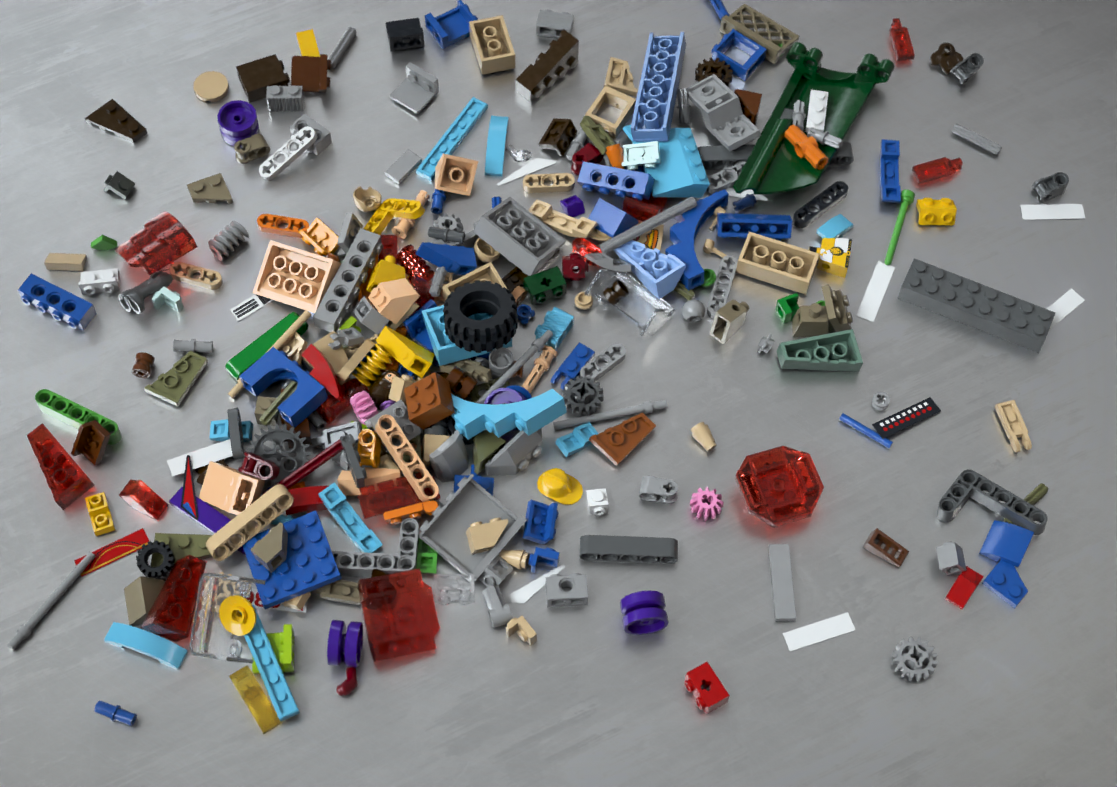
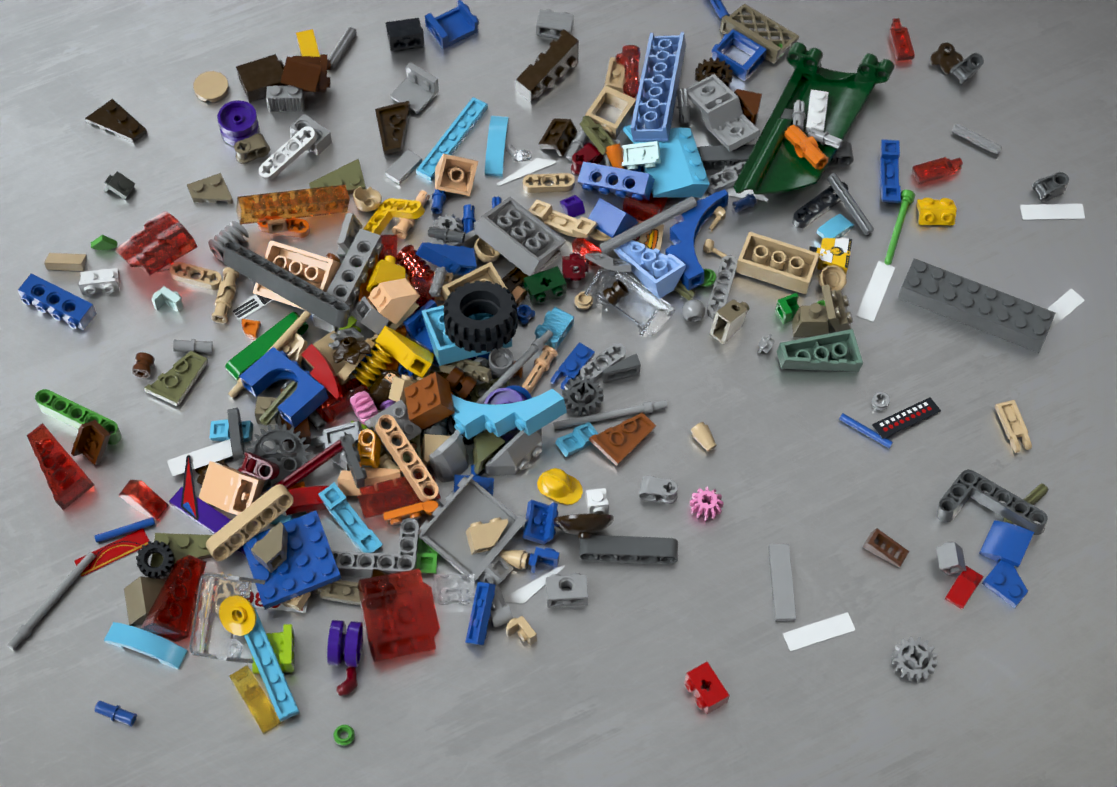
(100, 514): yellow slope -> none
(124, 530): none -> blue bar
(133, 298): dark grey piece -> none
(225, 295): none -> tan piece
(251, 328): none -> orange tile
(277, 226): none -> medium nougat slope
(286, 284): none -> dark grey beam
(292, 204): none -> clear orange brick
(300, 74): none -> reddish brown slope
(321, 237): light orange bracket -> none
(344, 729): none -> bright green plate
(347, 175): none -> olive wing
(350, 350): none -> dark brown plate
(392, 126): none -> dark brown wing
(468, 218): none -> blue axle
(480, 613): none -> blue plate
(492, 44): tan brick -> none
(583, 524): none -> dark brown dish
(626, 368): none -> dark grey slope
(630, 60): none -> clear red piece
(644, 612): dark purple wheel -> none
(740, 225): blue brick -> none
(782, 468): clear red piece -> none
(833, 276): none -> tan hair
(850, 204): none -> dark grey axle

